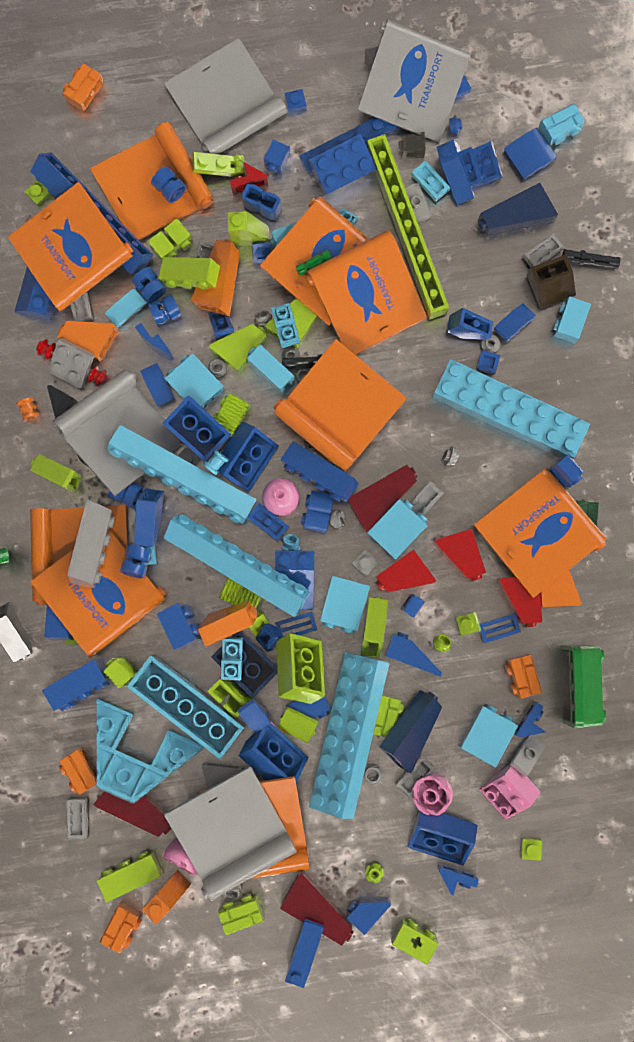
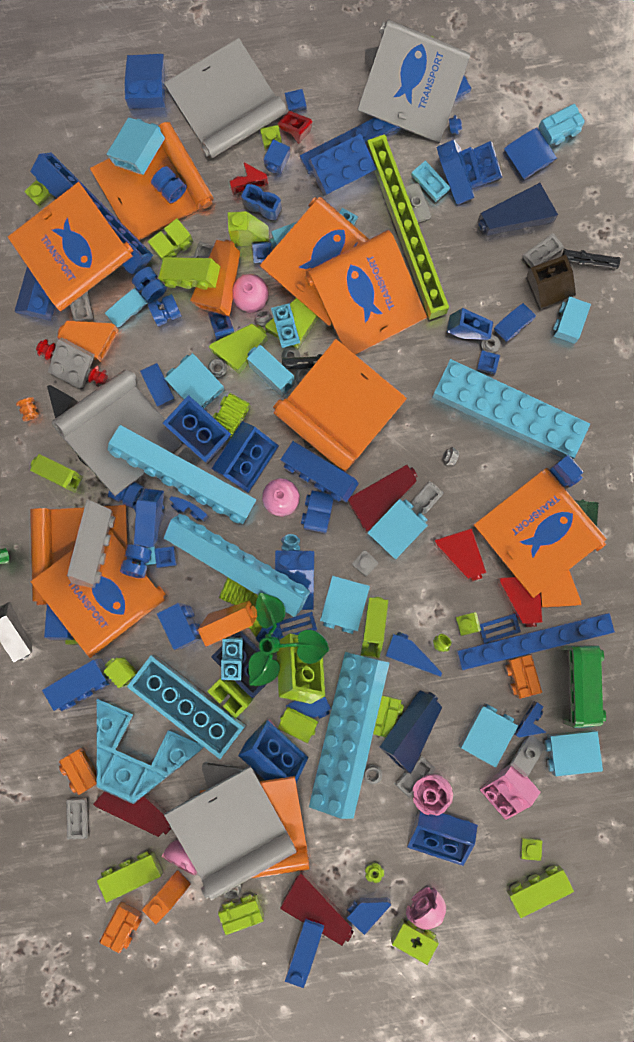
(82, 87): orange brick -> none
(136, 145): none -> medium azure brick
(145, 81): none -> blue slope
(154, 343): blue slope -> none
(165, 557): none -> blue plate
(184, 506): none -> blue slope
(215, 462): medium azure bush -> none
(218, 164): lime plate -> none
(250, 293): none -> bright pink cylinder
(254, 715): blue slope -> none
(268, 522): blue plate -> none
(269, 134): none -> lime plate
(296, 124): none -> red slope
(310, 644): none -> green plant
(313, 262): green axle -> none
(337, 519): light grey plate -> none
(405, 574): red slope -> none
(412, 146): clear smoke brick -> none
(412, 605): blue brick -> none
(427, 909): none -> bright pink cylinder
(452, 876): blue slope -> none
(534, 641): none -> blue brick
(540, 891): none -> lime brick
(574, 753): none -> medium azure brick

